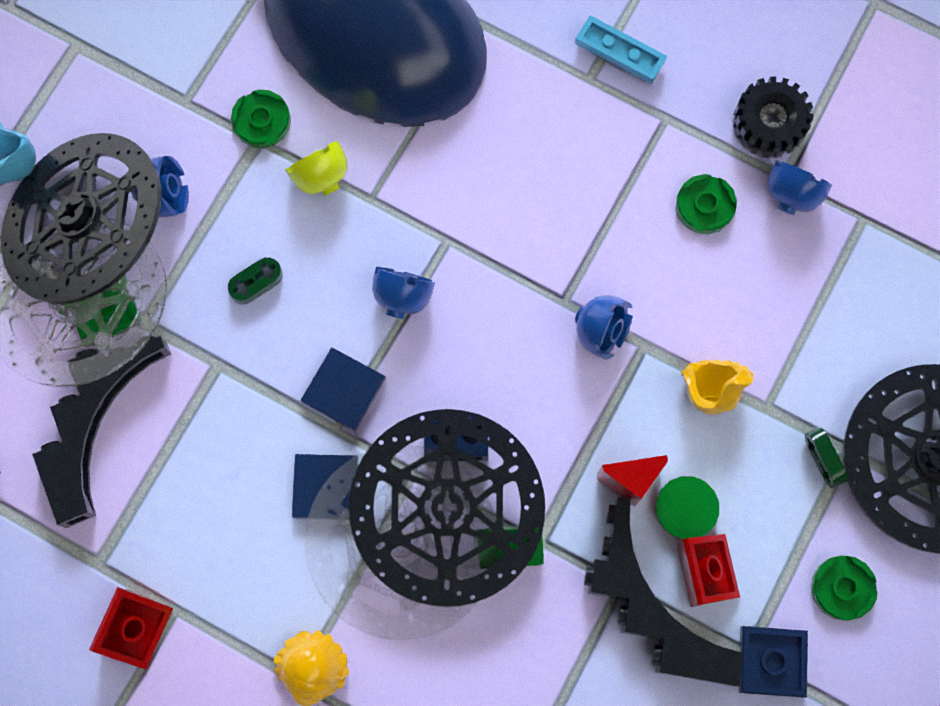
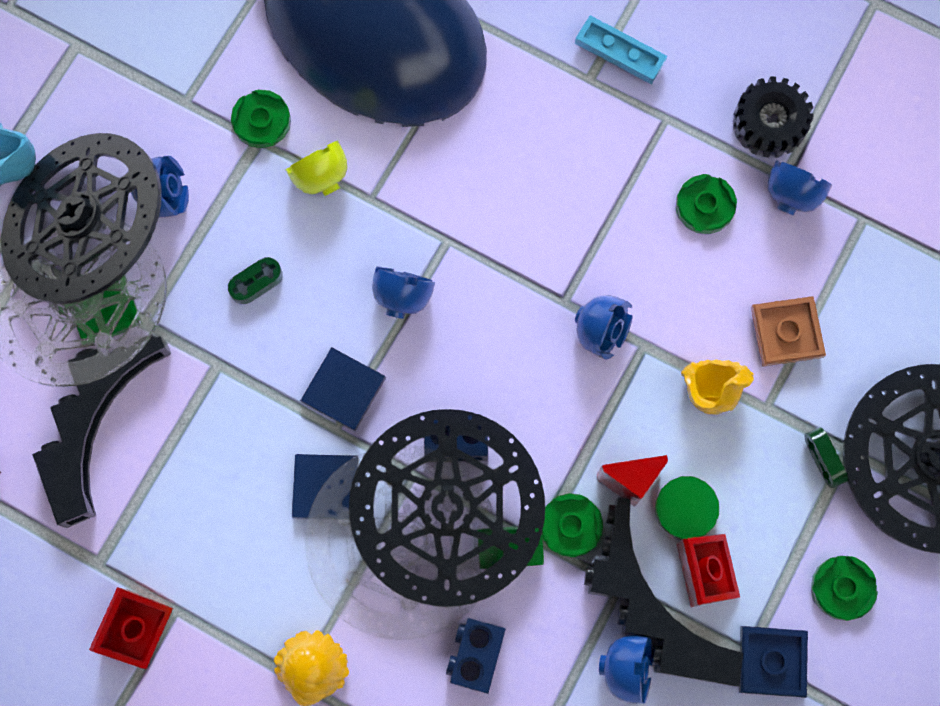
(484, 657): none -> dark blue brick
(572, 525): none -> green tile
(628, 668): none -> blue cylinder
(788, 331): none -> nougat plate

